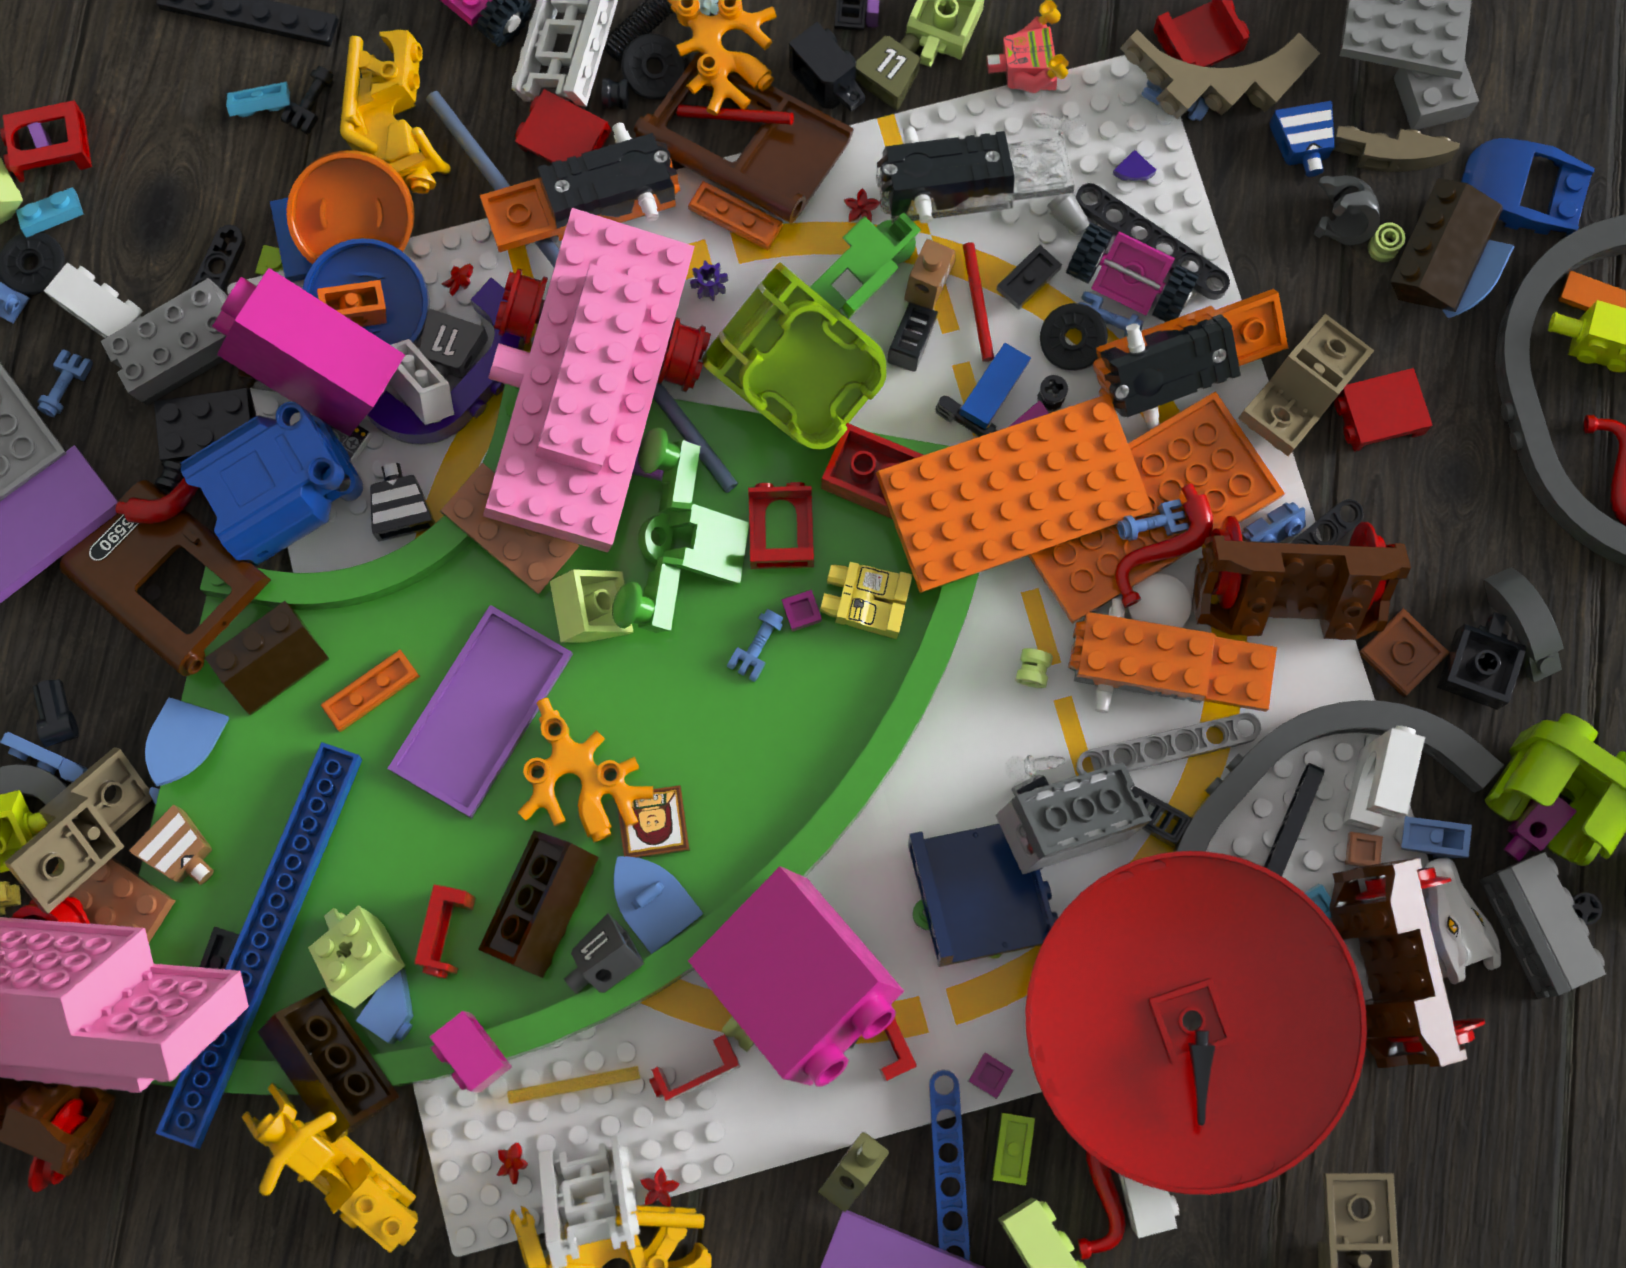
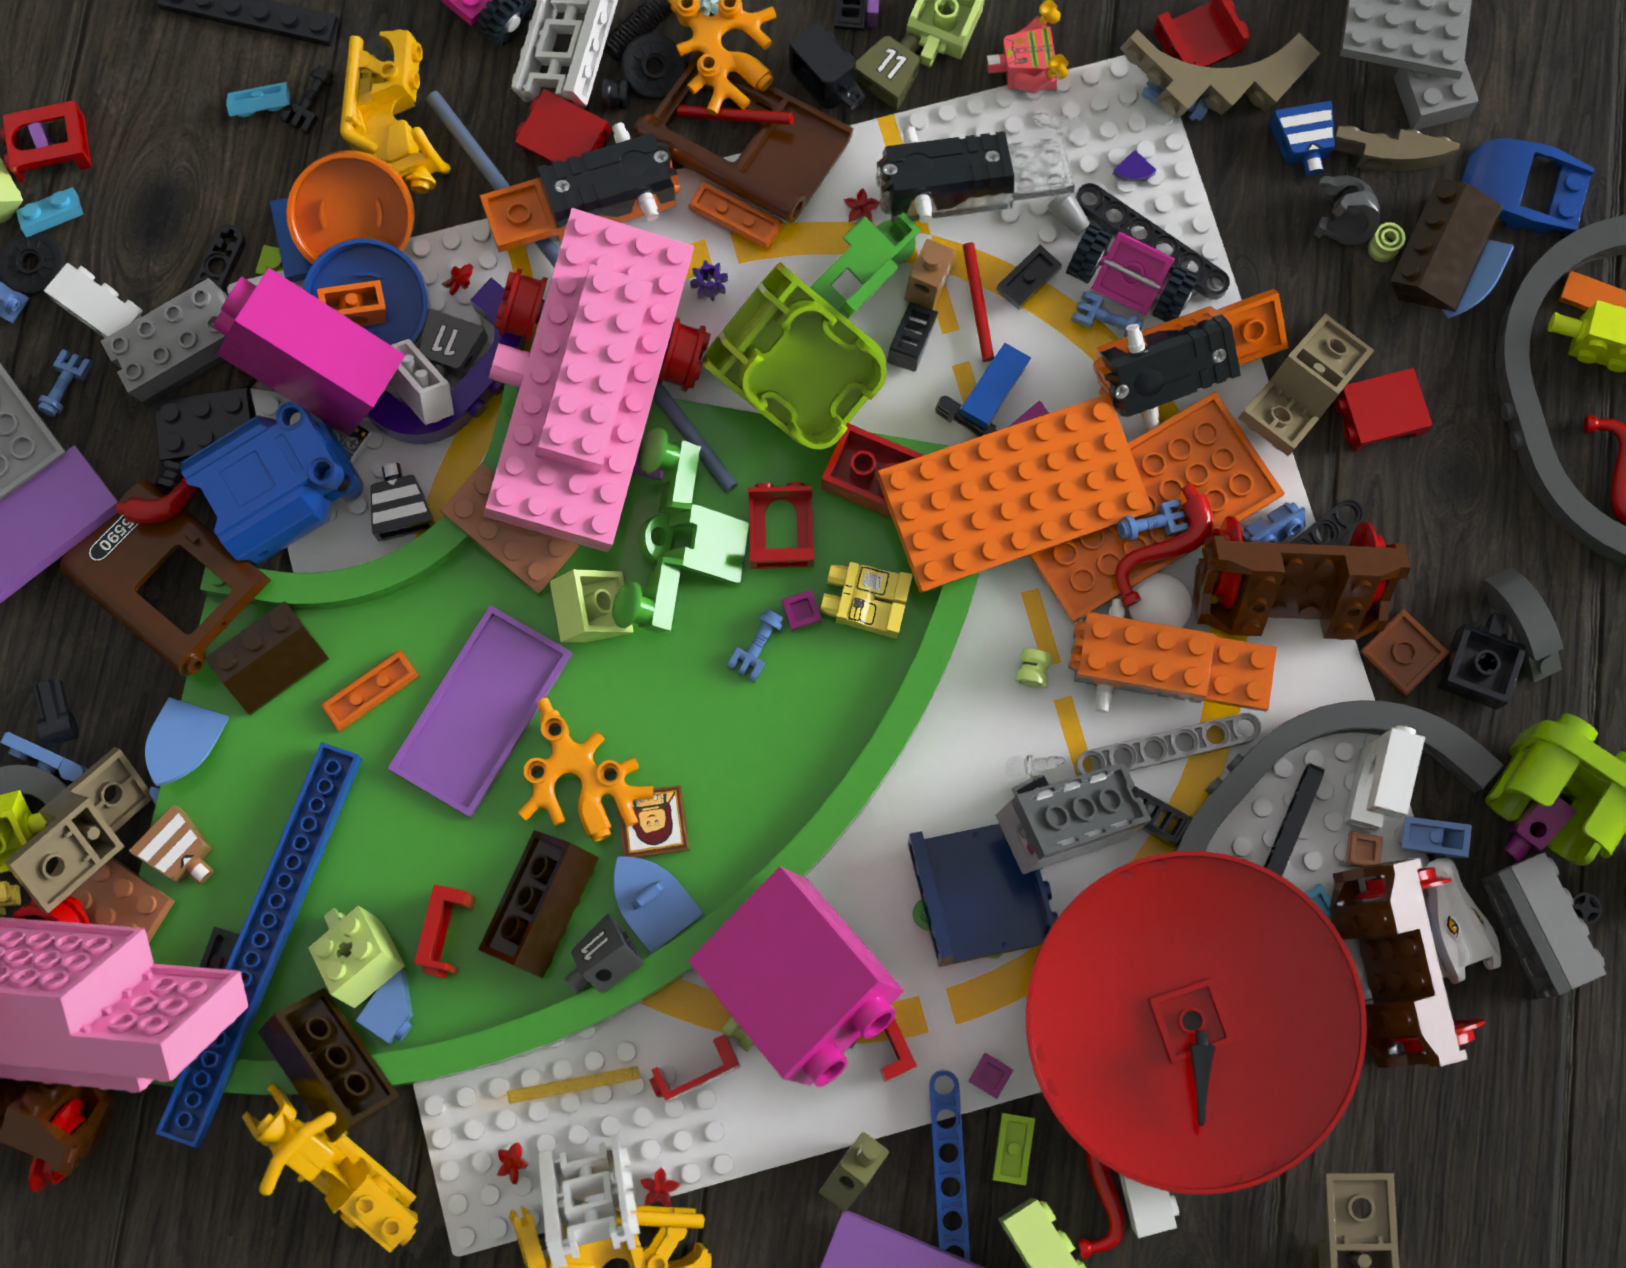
(469, 1052): dark pink brick -> none
(1058, 386): black bush -> none
(1059, 323): black wheel -> none

